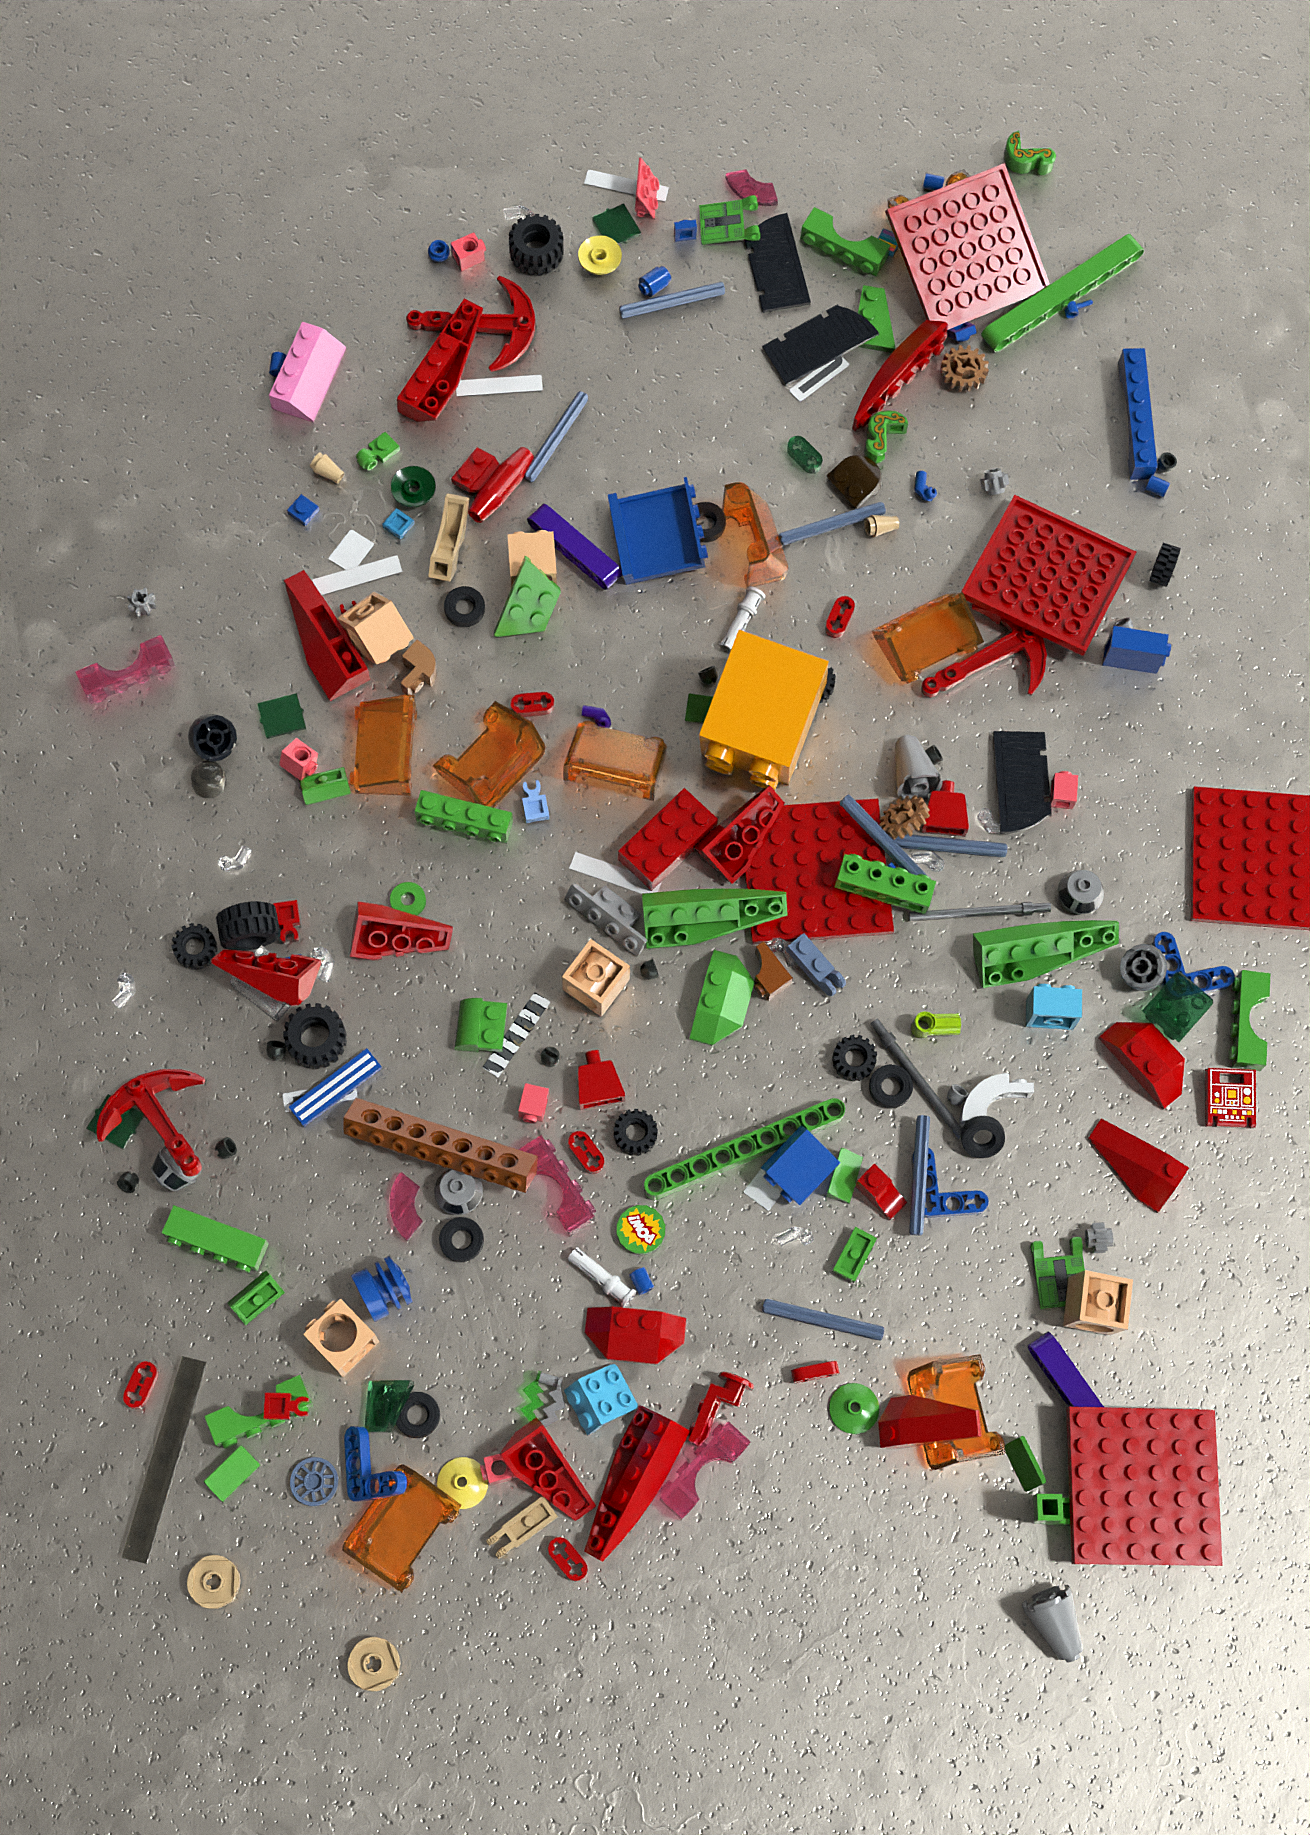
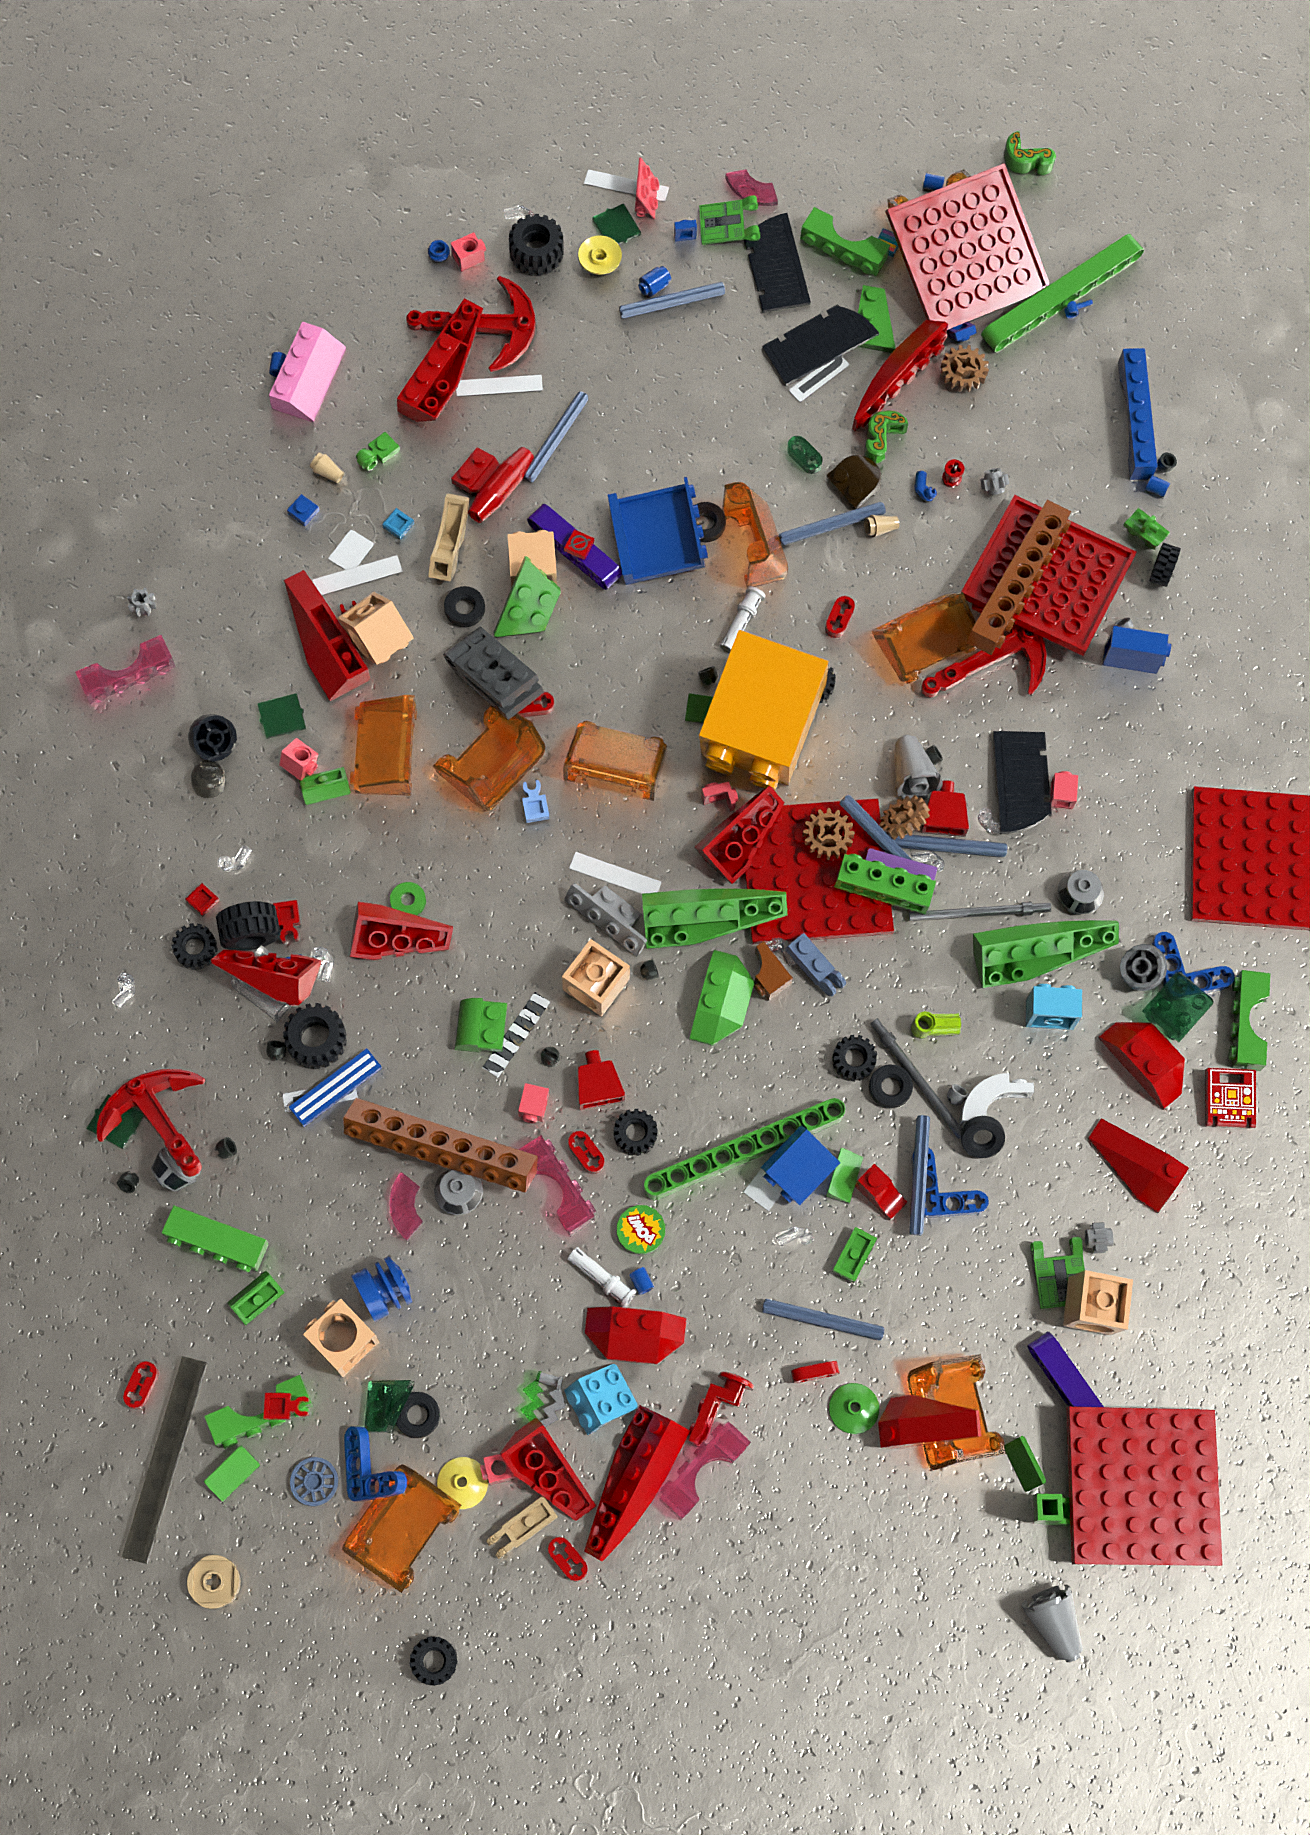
(202, 899): none -> red tile
(360, 1657): tan plate -> none
(410, 478): dark green dish -> none
(417, 1658): none -> black tyre
(422, 666): medium nougat brick -> none
(452, 1227): black tyre -> none
(463, 816): bright green brick -> none
(494, 672): none -> dark grey hinge
(579, 544): none -> red tile
(598, 714): dark purple arm -> none
(667, 839): red brick -> none
(716, 792): none -> coral bracket
(828, 844): none -> medium nougat gear
(895, 861): none -> medium lavender sticker
(956, 477): none -> red bush
(1019, 576): none -> dark orange brick
(1146, 529): none -> bright green hips

